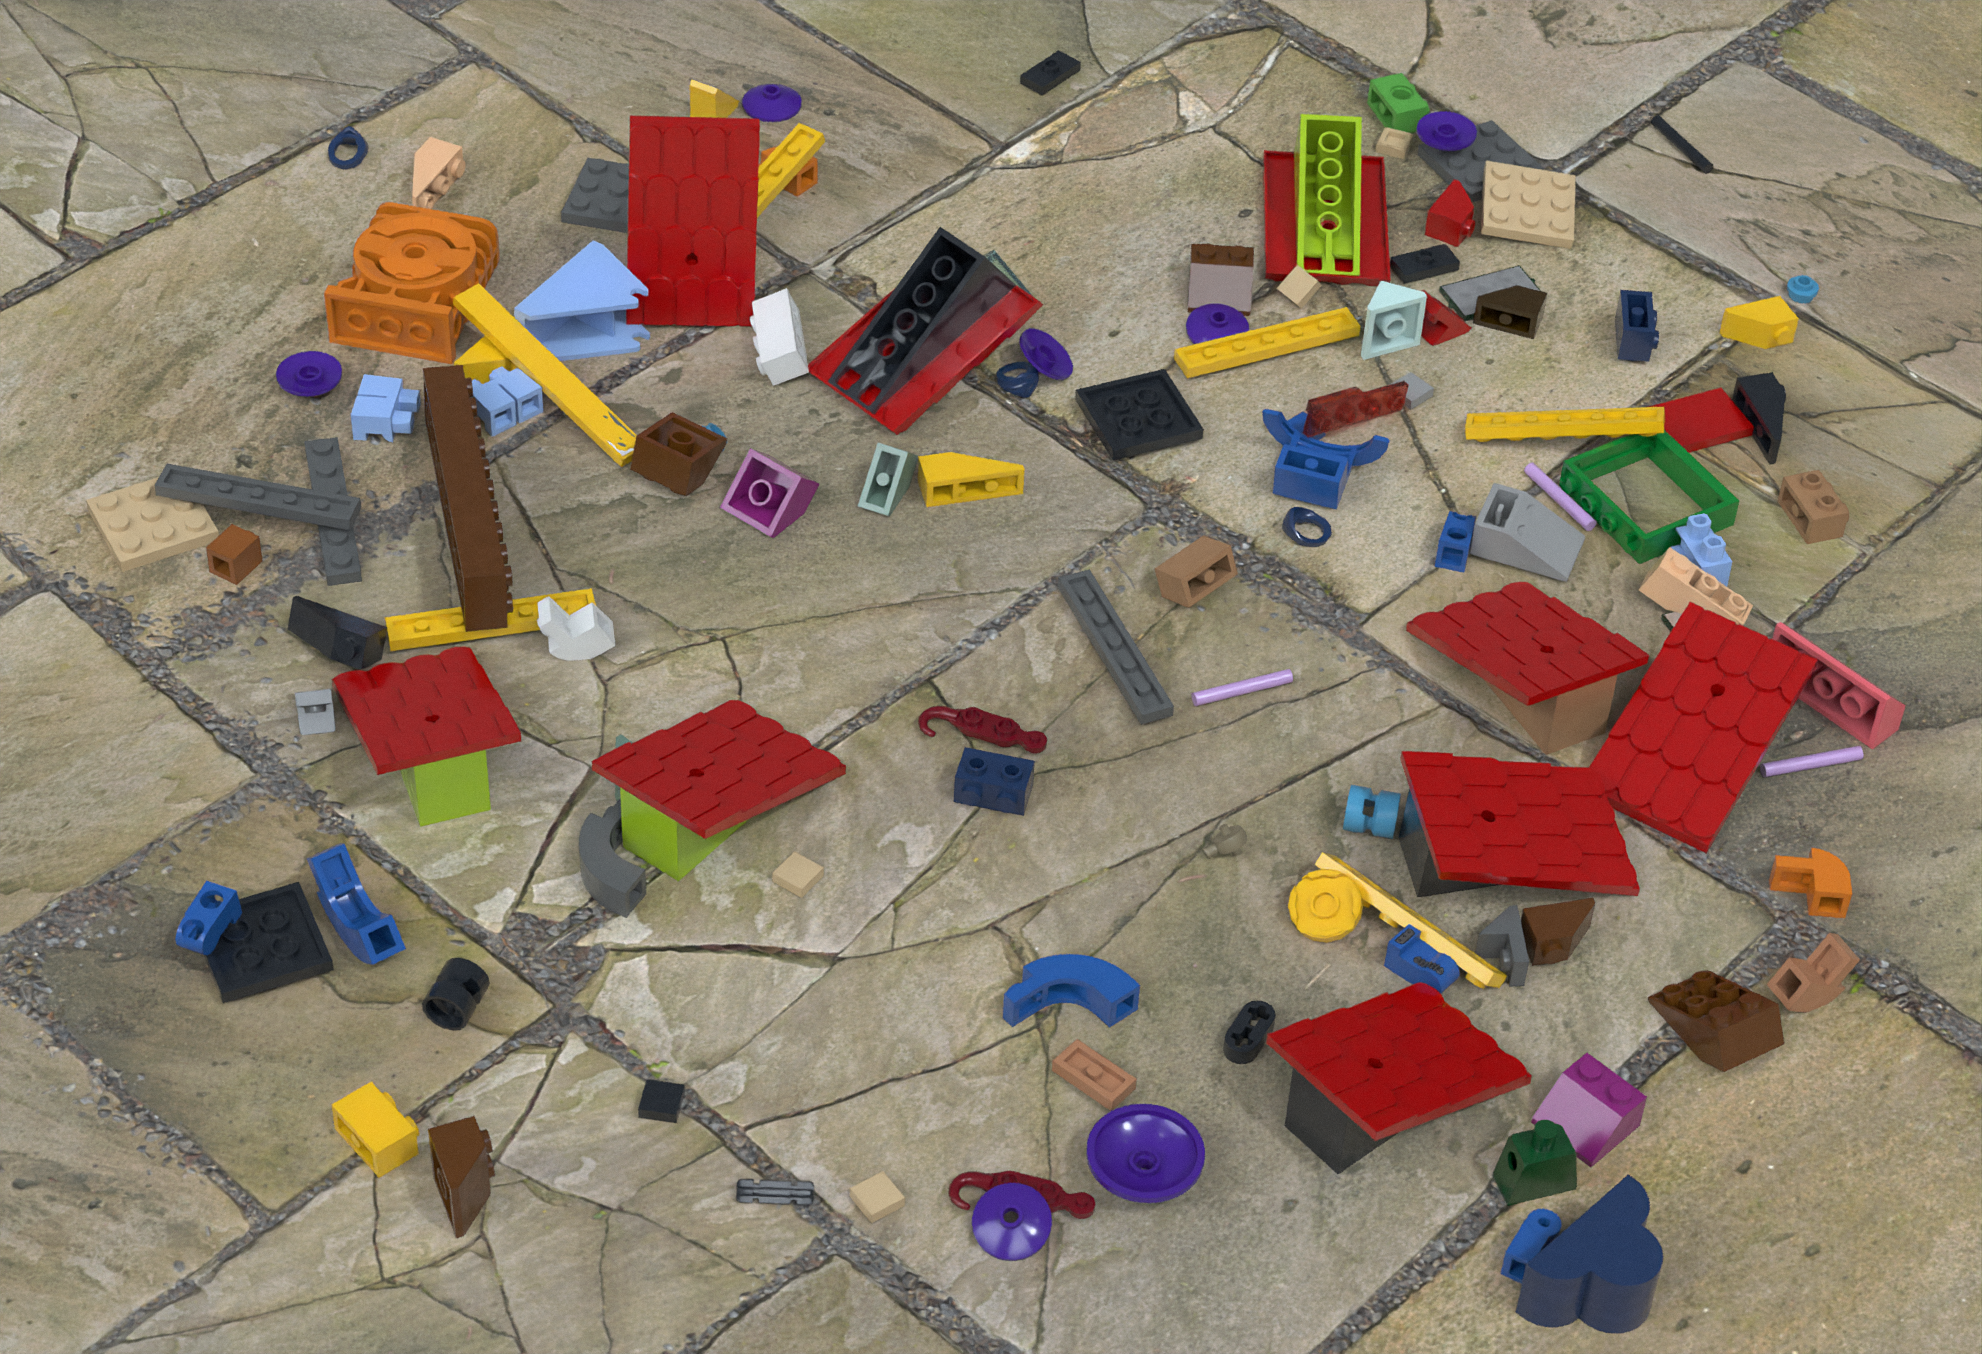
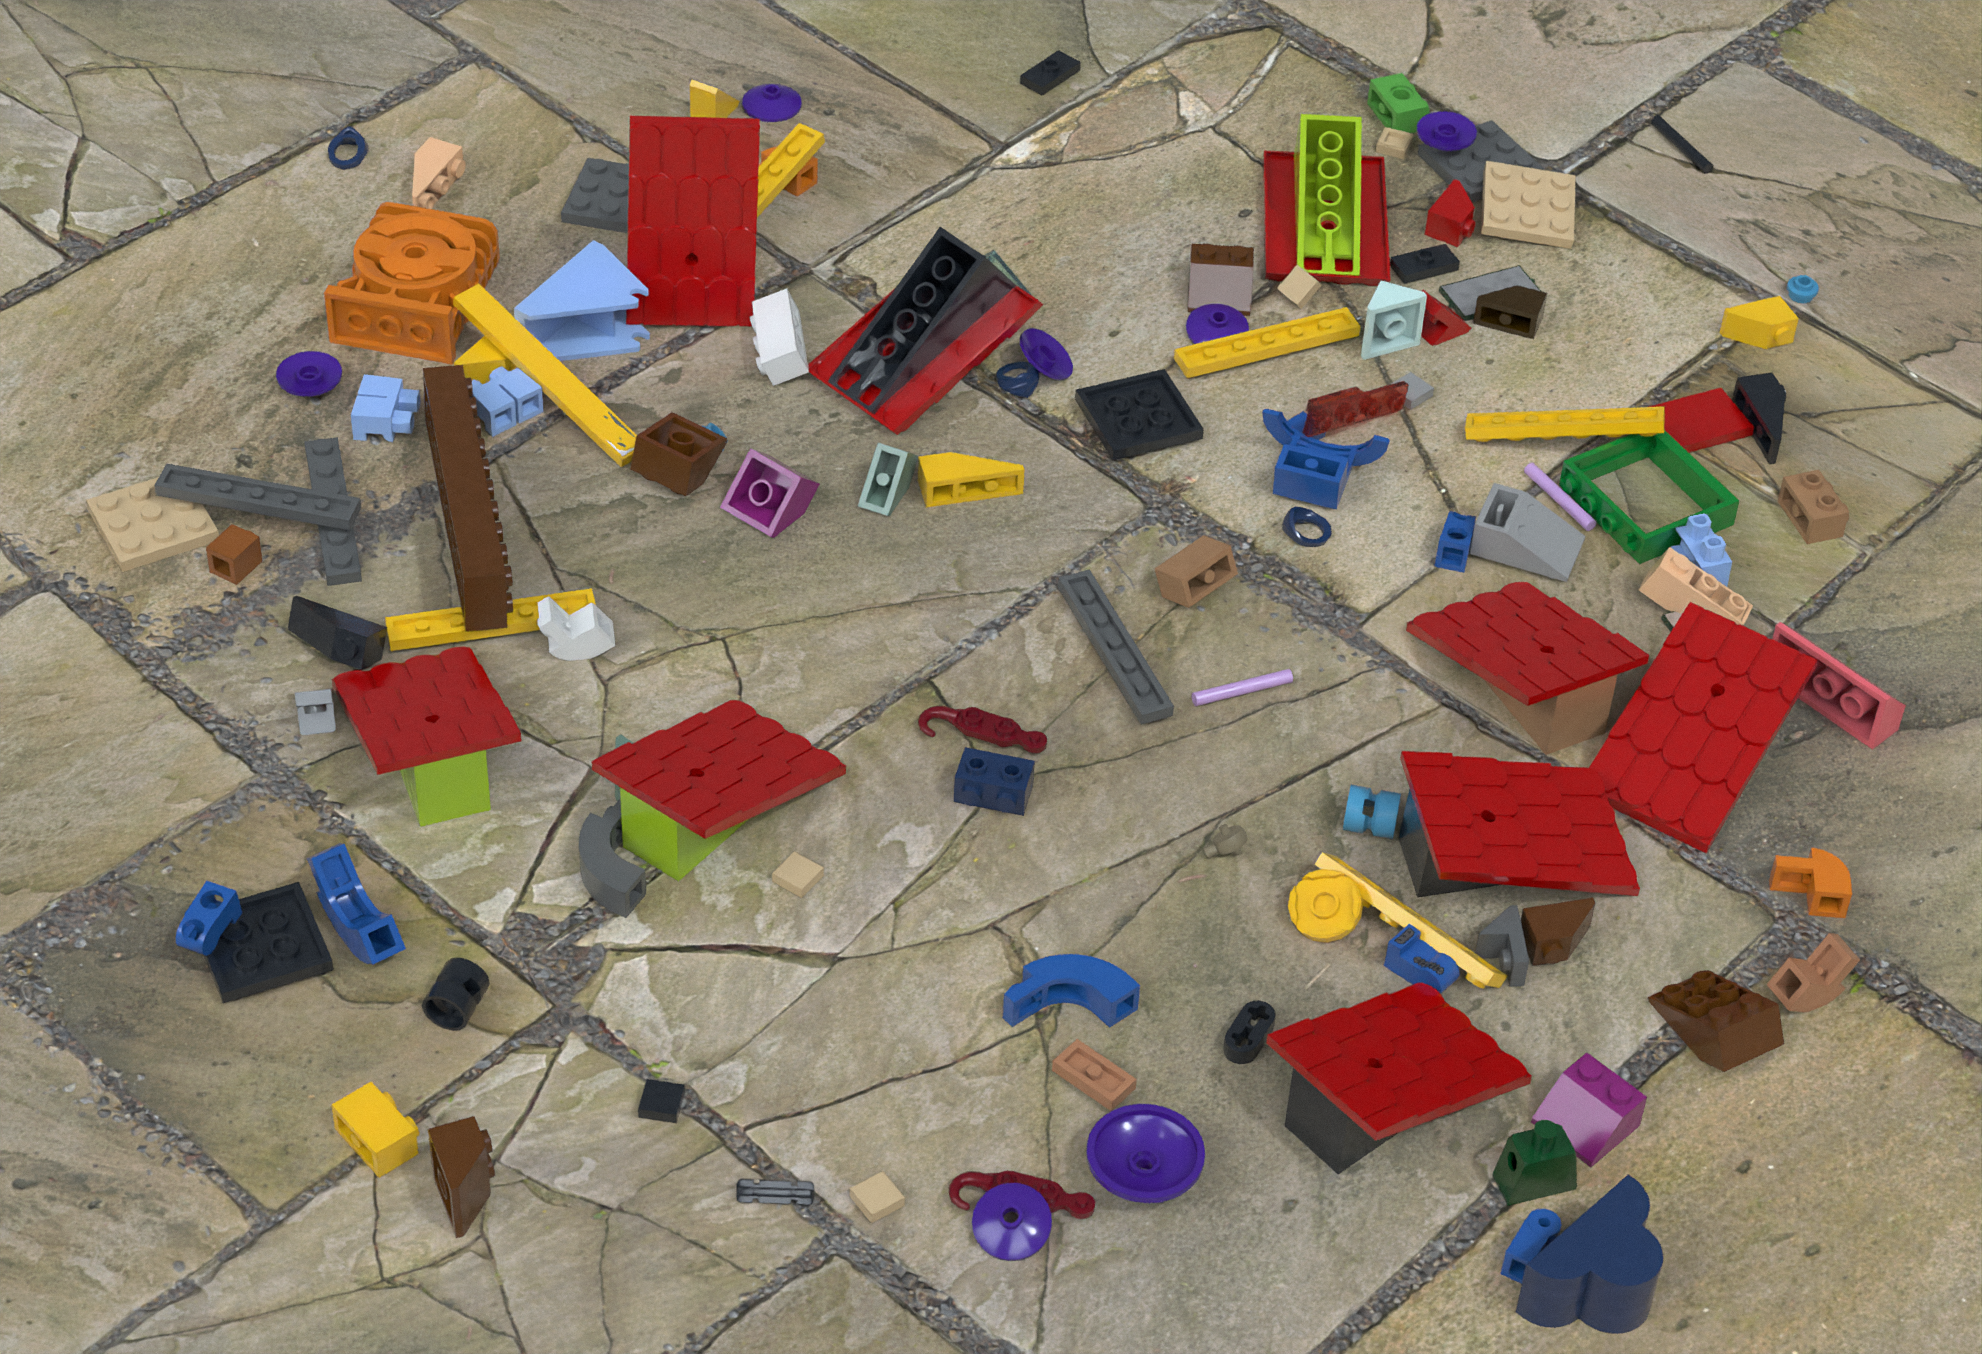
(1635, 326): dark blue brick -> none
(1811, 761): lavender bar -> none

